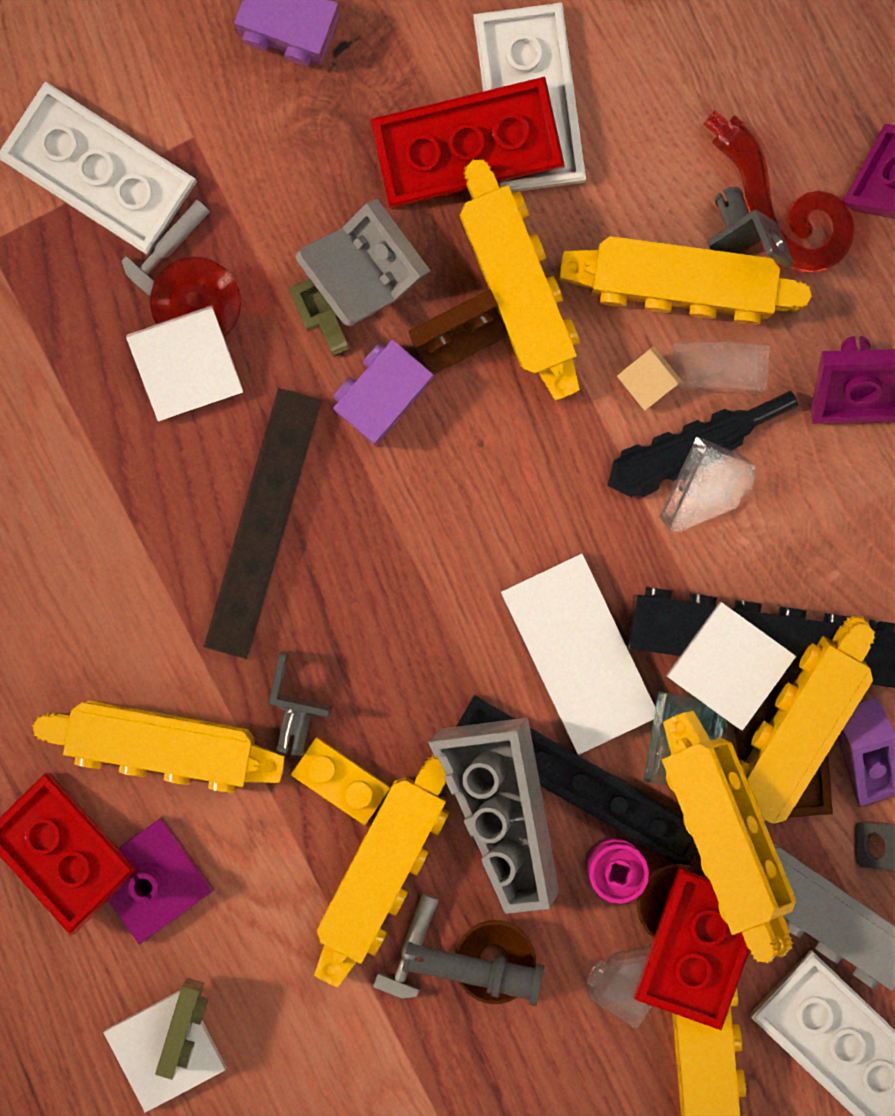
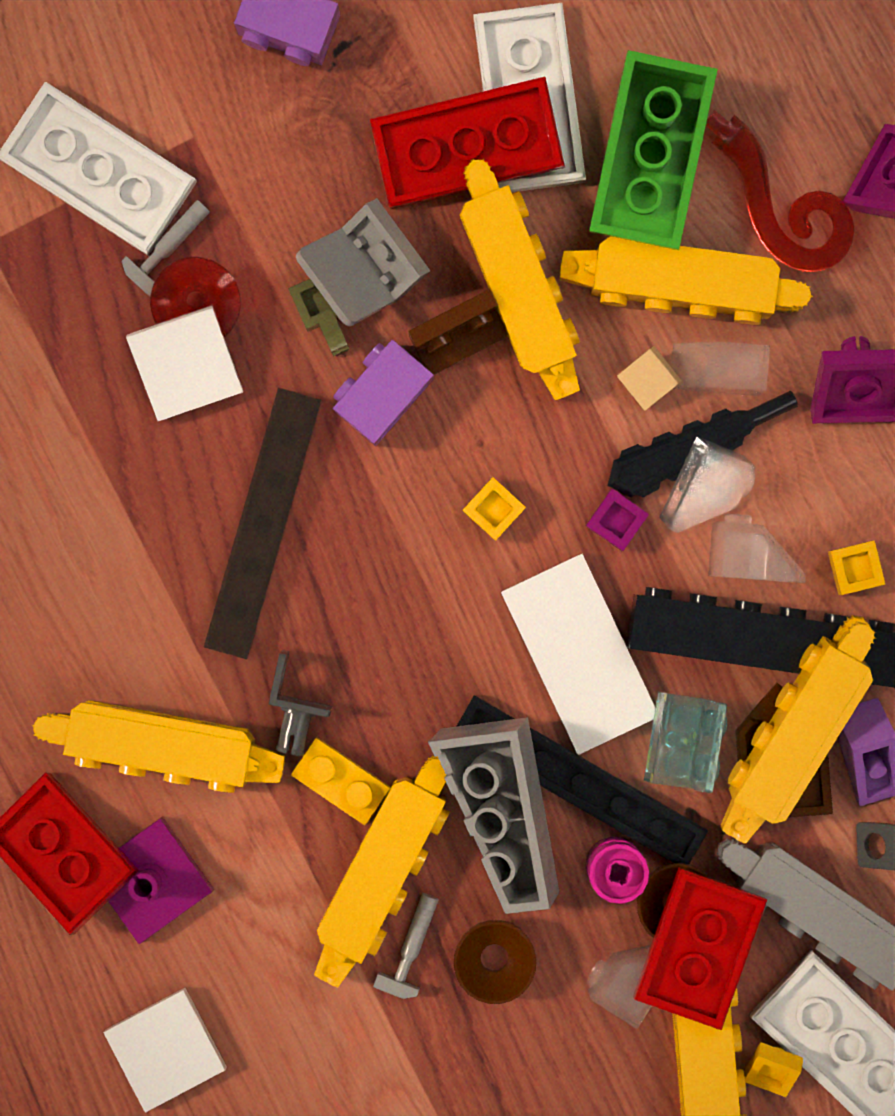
(177, 1047): olive plate -> none
(494, 509): none -> yellow plate
(496, 975): dark grey pin -> none
(617, 520): none -> magenta plate
(653, 150): none -> bright green slope
(729, 836): yellow hinge -> none
(731, 666): white tile -> none
(747, 229): dark grey bracket -> none
(749, 552): none -> clear slope
(773, 1069): none -> yellow plate
(856, 567): none -> yellow plate

